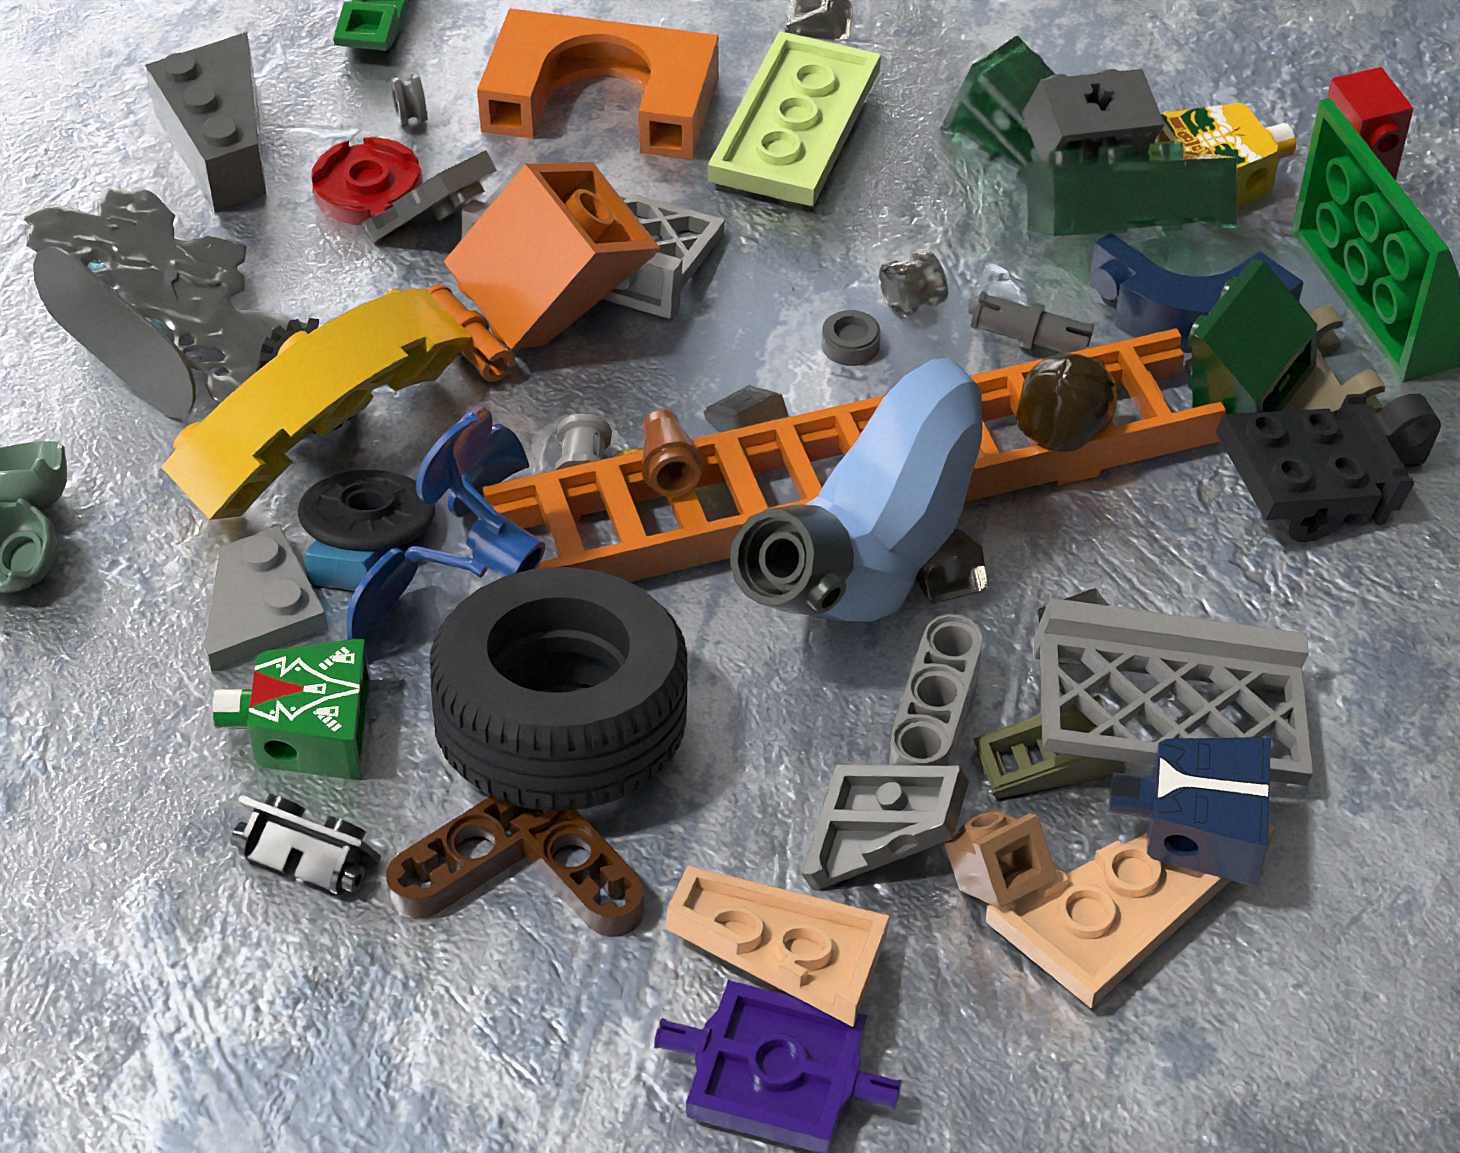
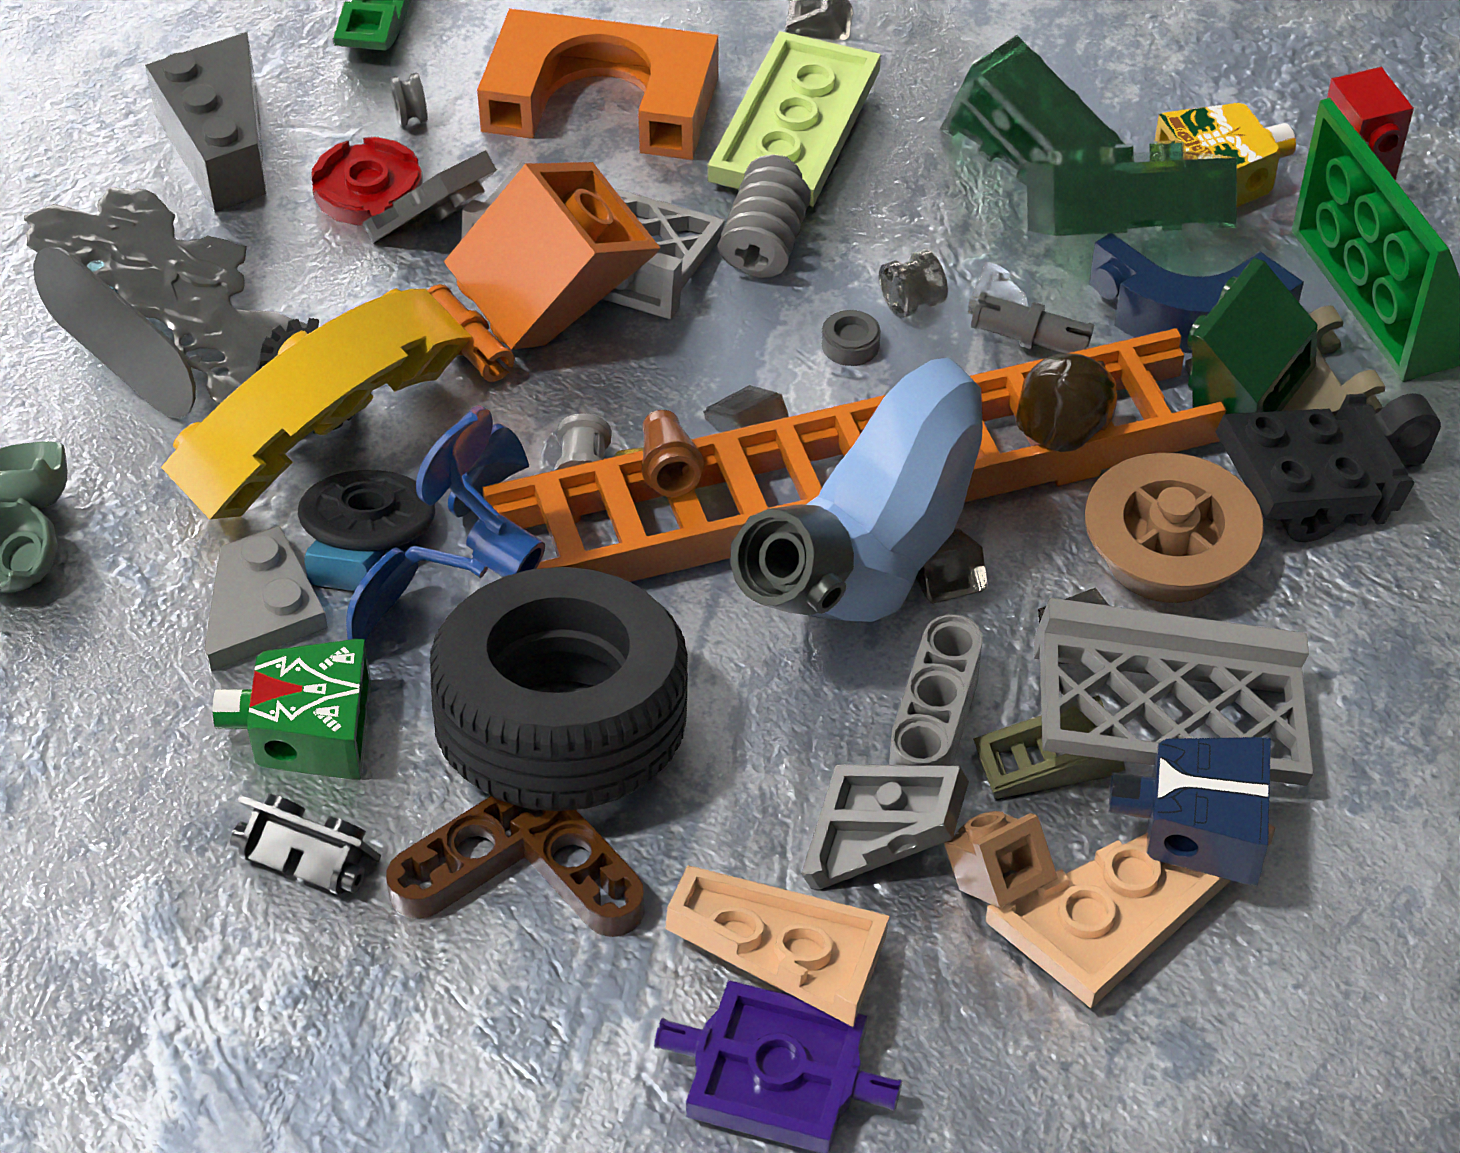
(765, 217): none -> light grey piece
(1093, 112): dark grey brick -> none
(1173, 525): none -> medium nougat wheel

